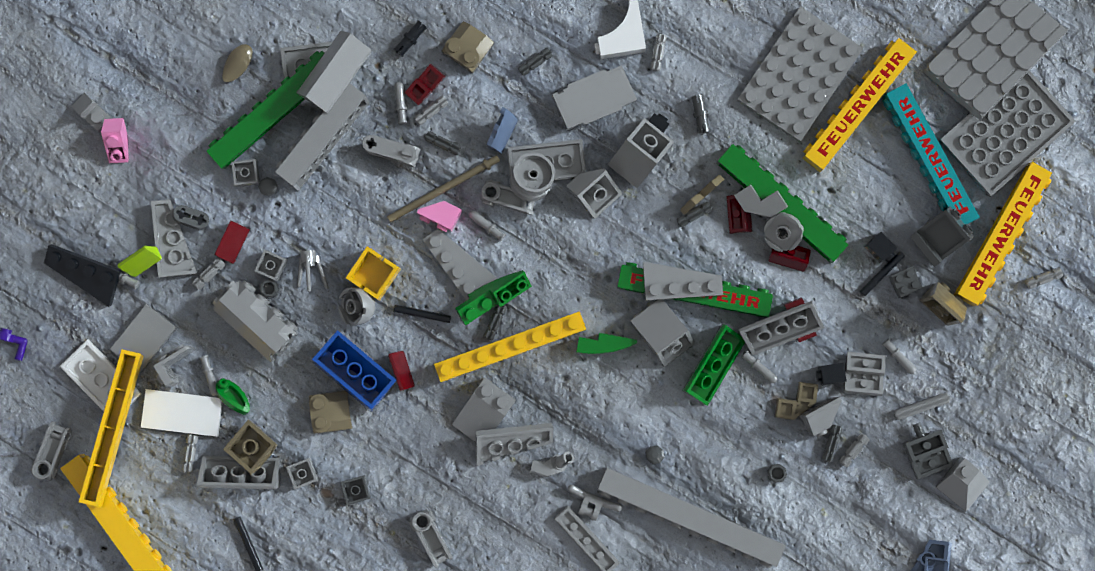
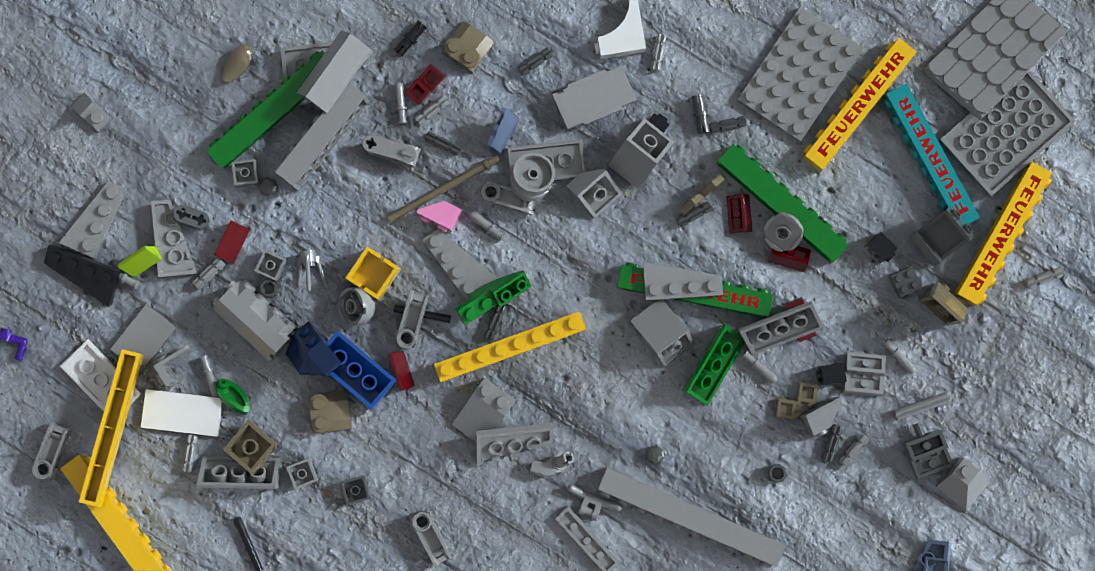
(94, 223): none -> light grey wing
(115, 140): bright pink slope -> none
(311, 352): none -> dark blue wedge
(412, 319): none -> light grey piece
(605, 344): green slope -> none
(728, 124): none -> dark grey axle
(752, 203): light grey tile -> none
(882, 273): black bar -> none

